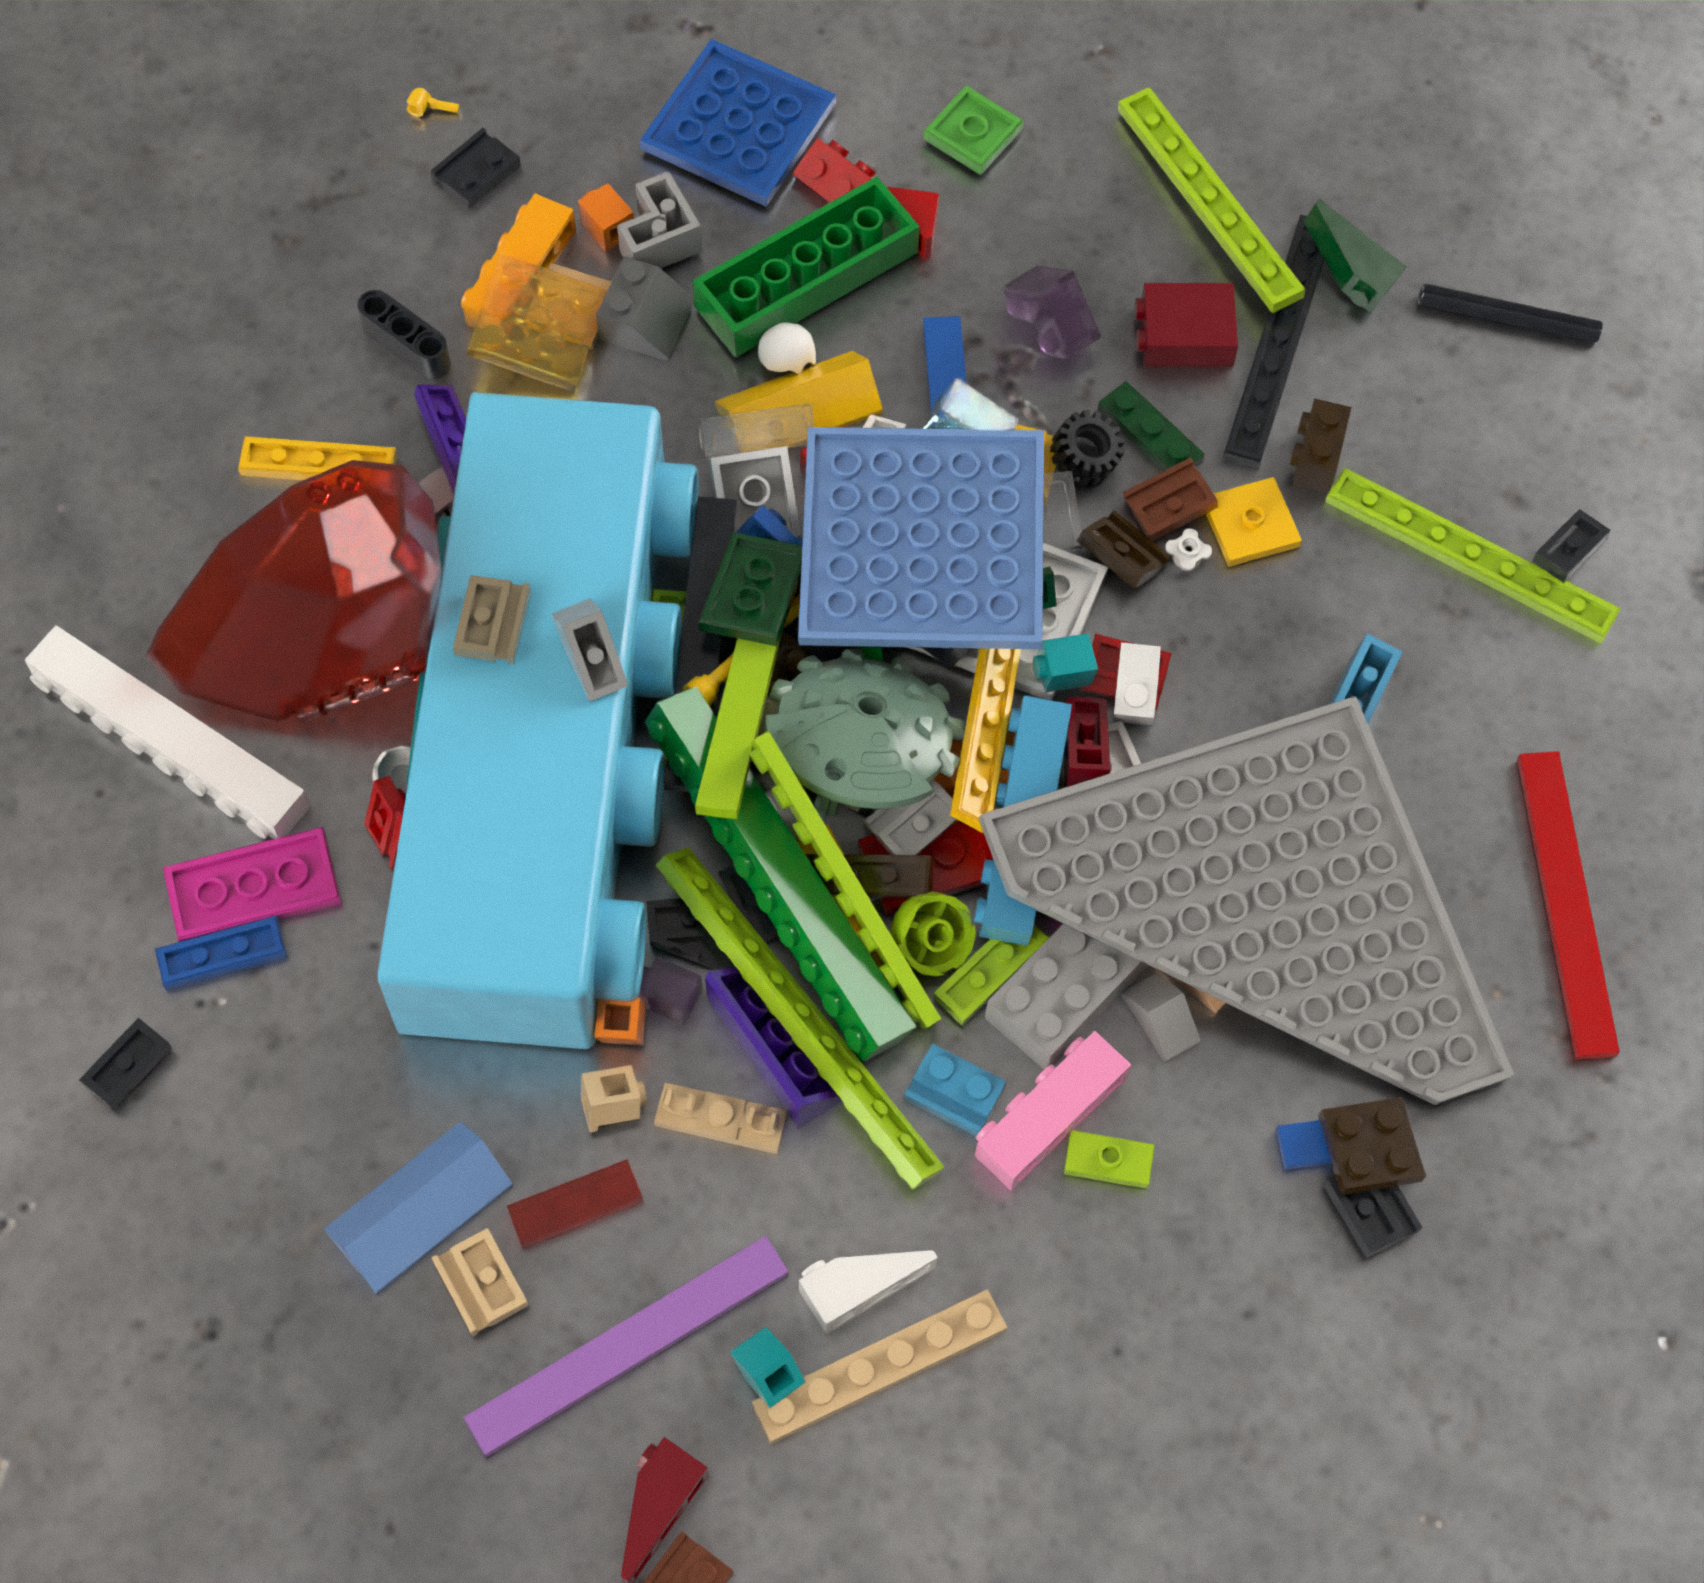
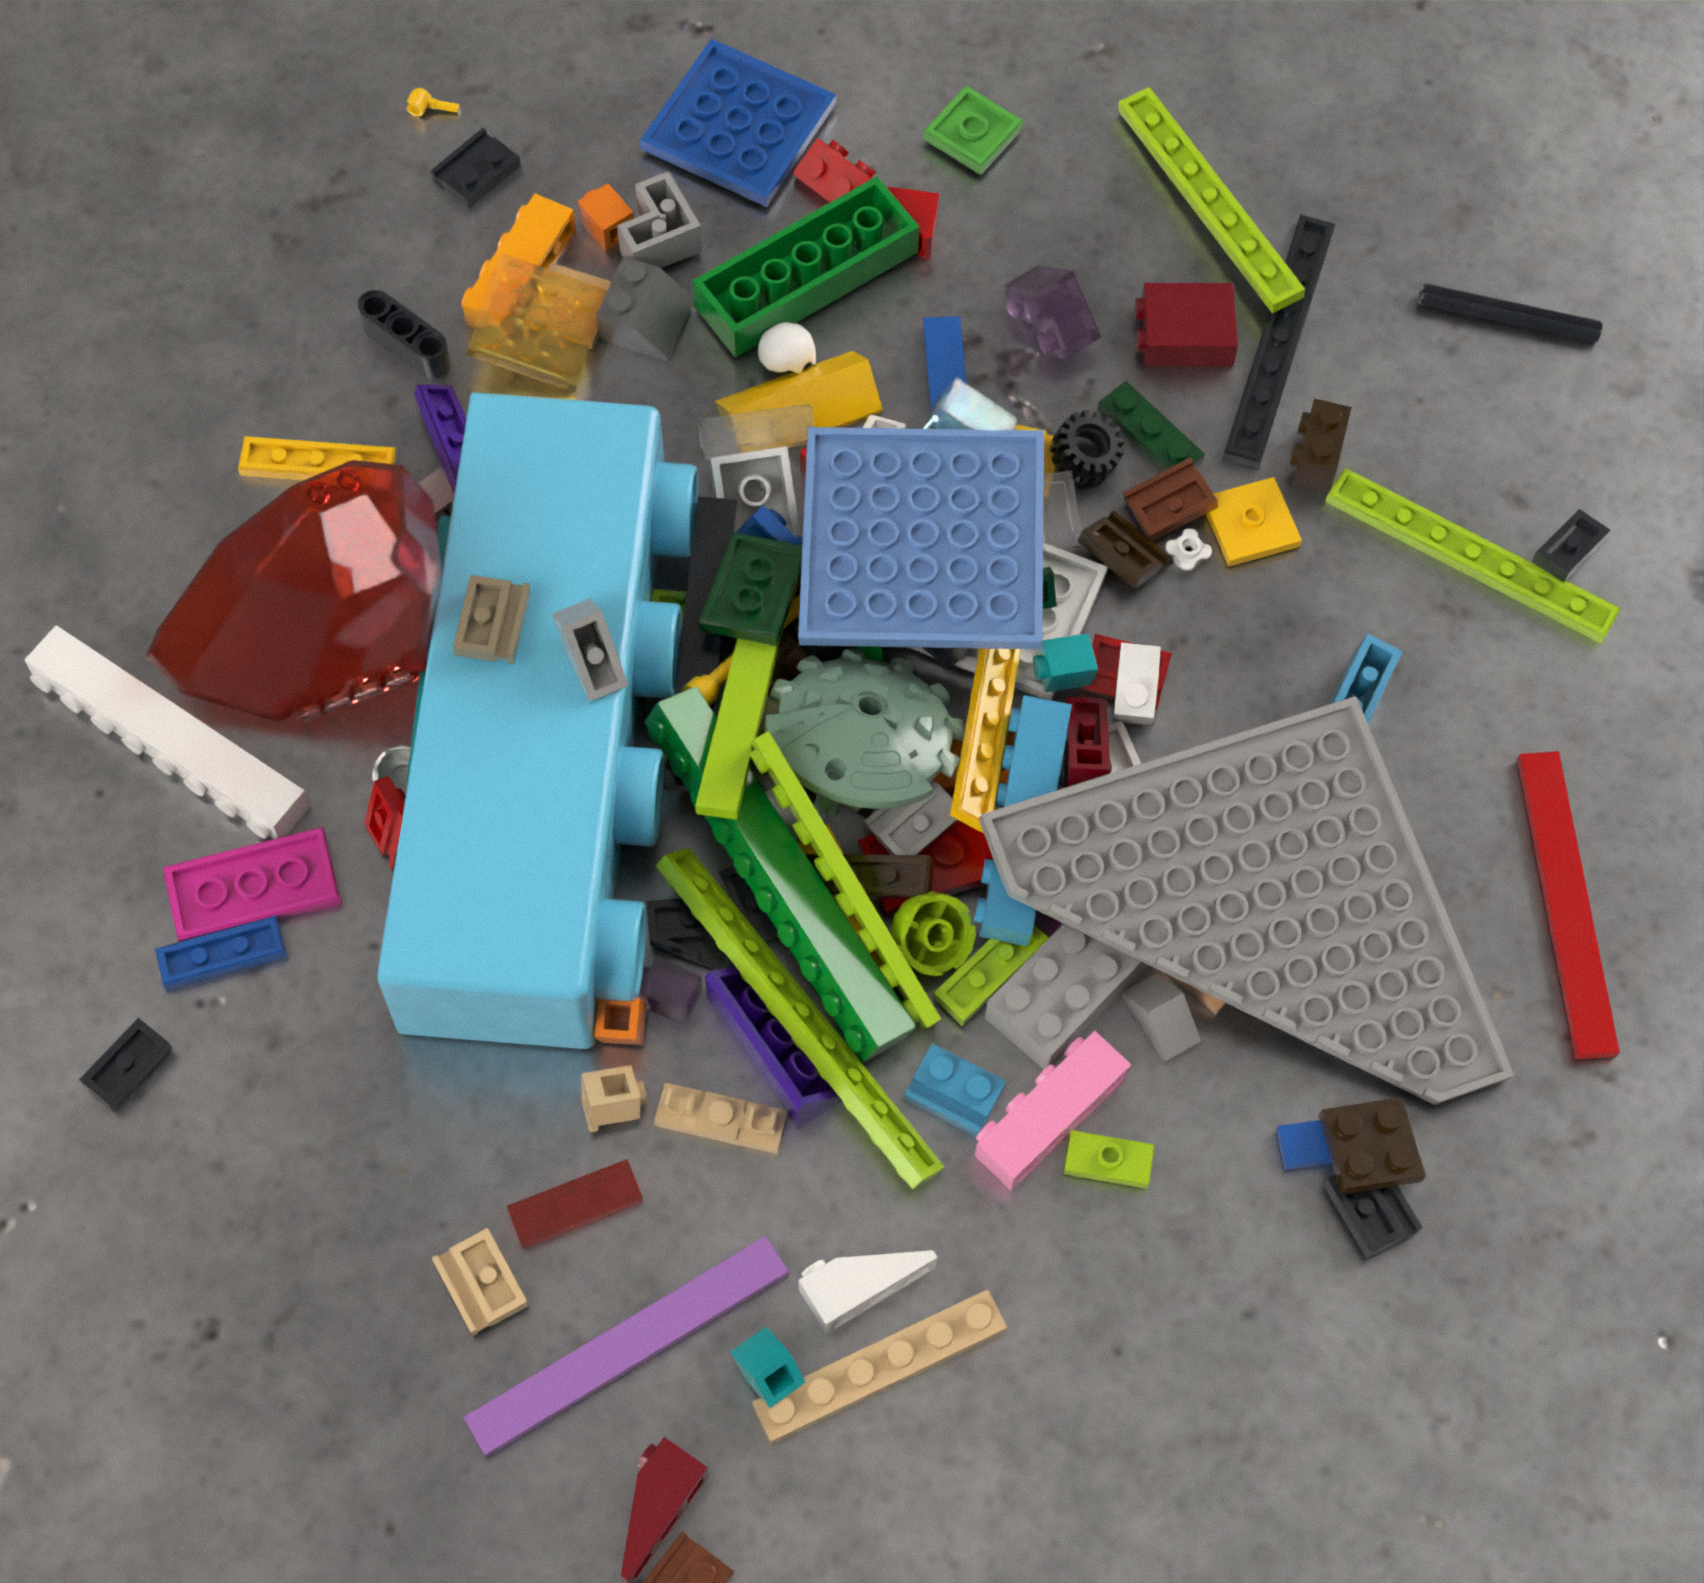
(419, 1207): medium blue slope -> none
(1355, 260): dark green slope -> none

